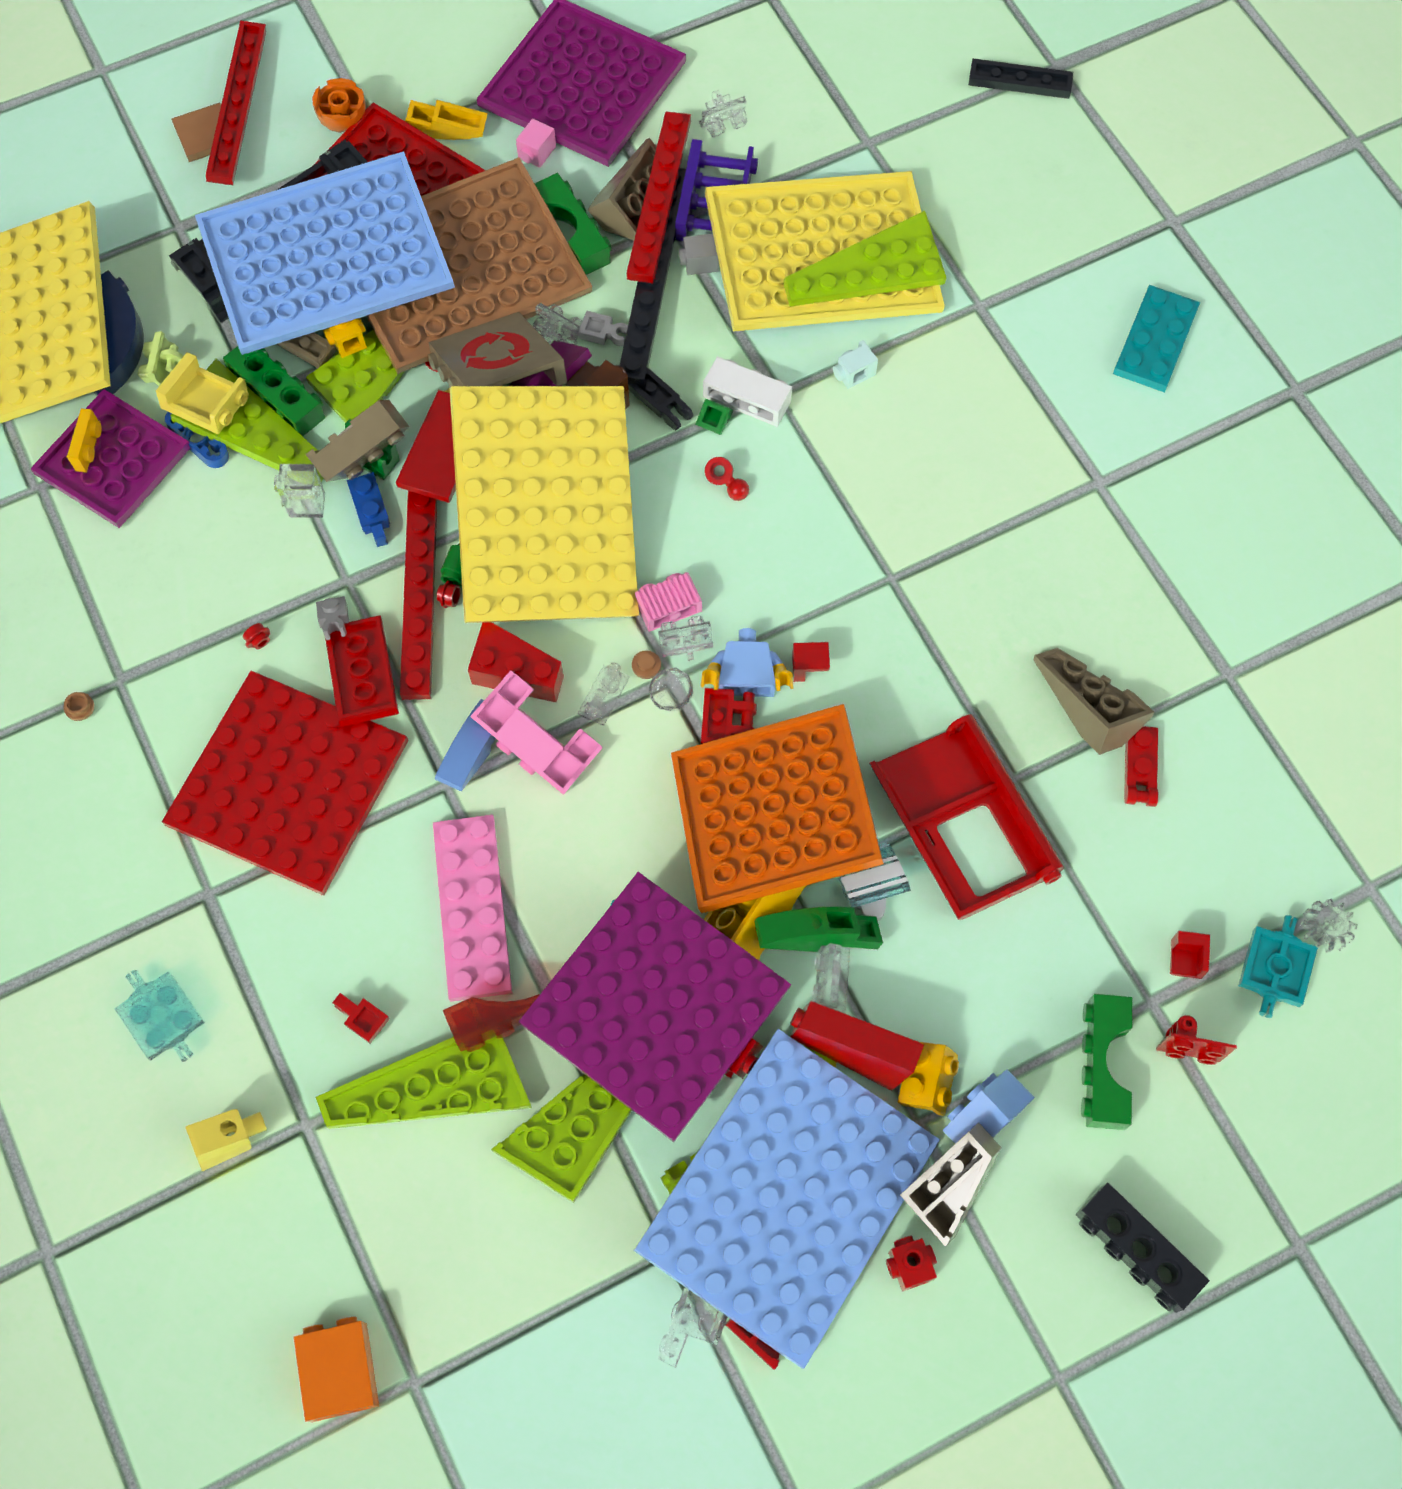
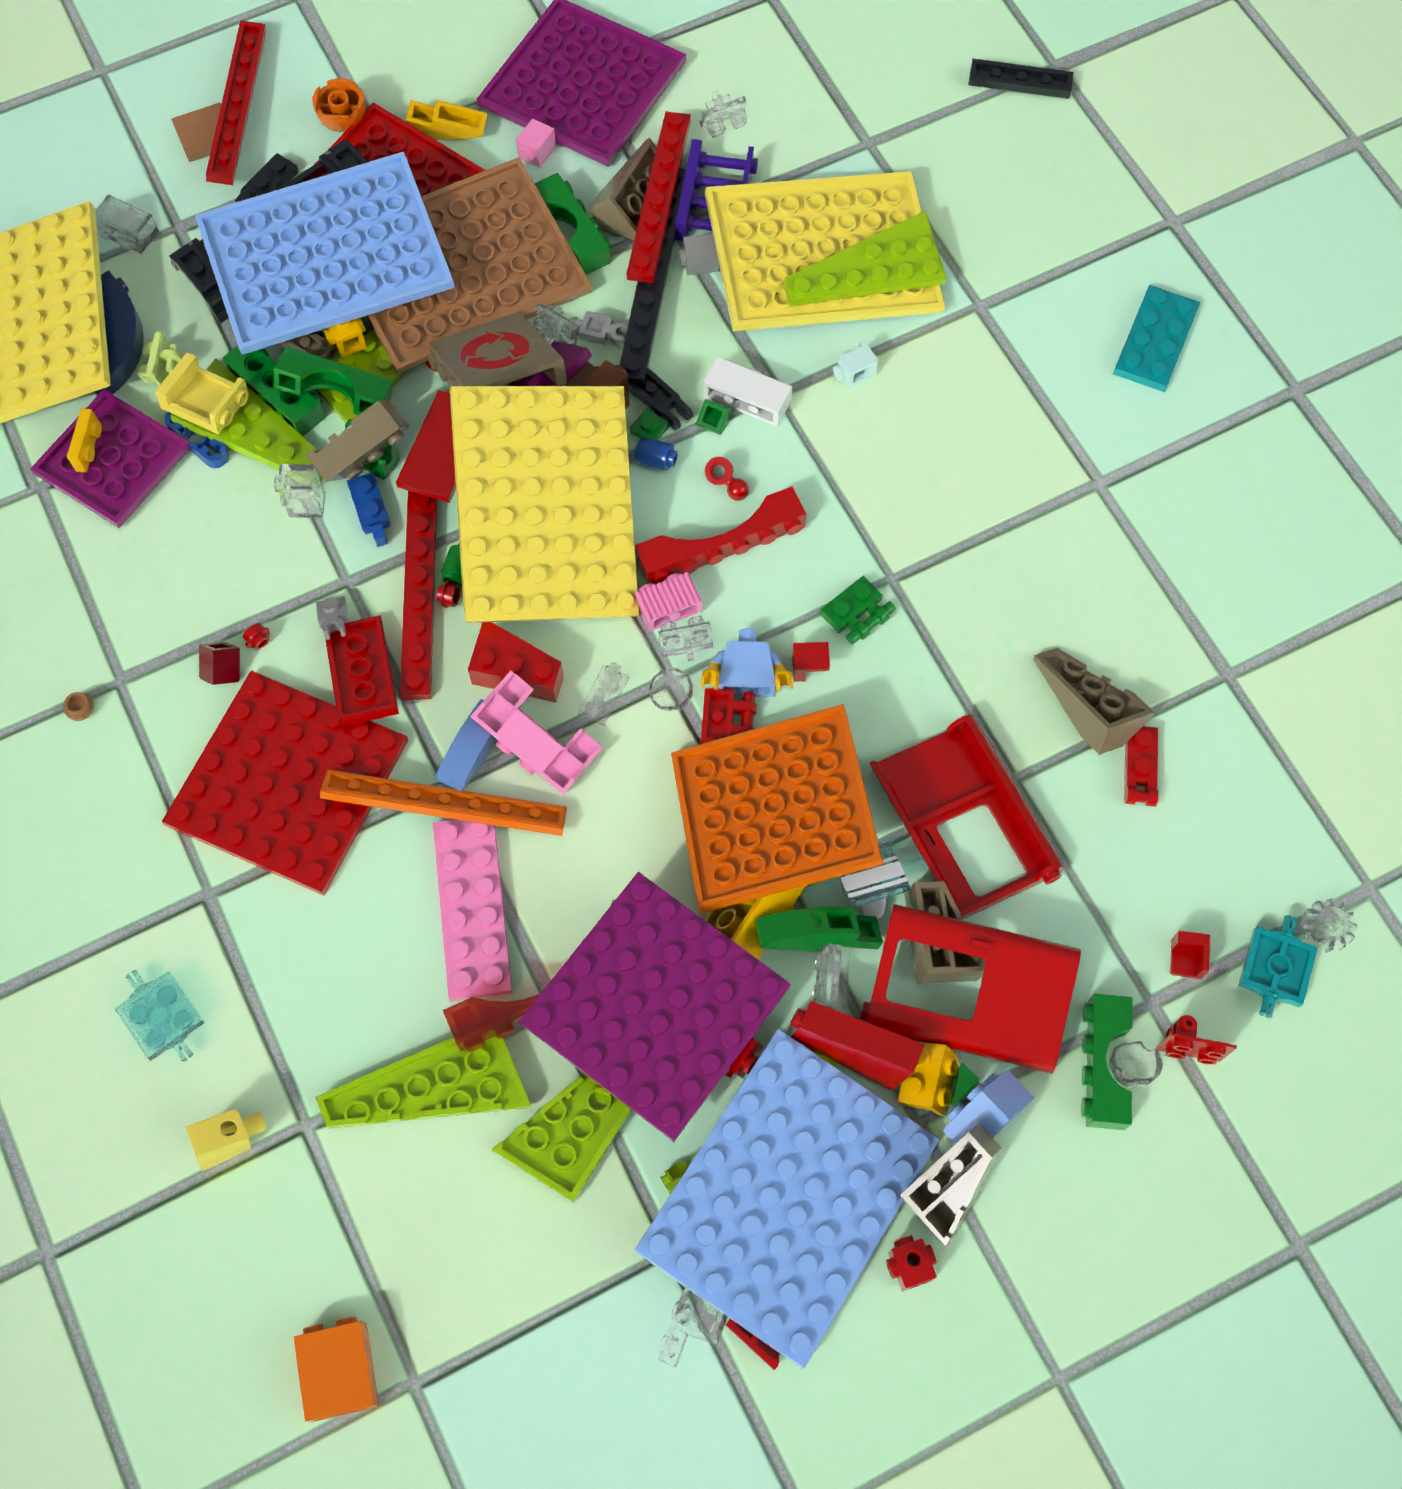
(125, 224): none -> clear brick
(219, 663): none -> dark red panel
(269, 178): none -> black hinge
(301, 372): none -> green arch
(363, 1019): red plate -> none
(443, 802): none -> orange tile
(646, 664): medium nougat plate -> none
(649, 426): none -> green plate
(655, 454): none -> blue brick
(777, 516): none -> red arch
(851, 605): none -> green plate
(935, 963): none -> dark tan wedge
(963, 1085): none -> green slope
(1019, 999): none -> red piece
(1135, 1065): none -> clear hair
(1186, 1278): black brick -> none

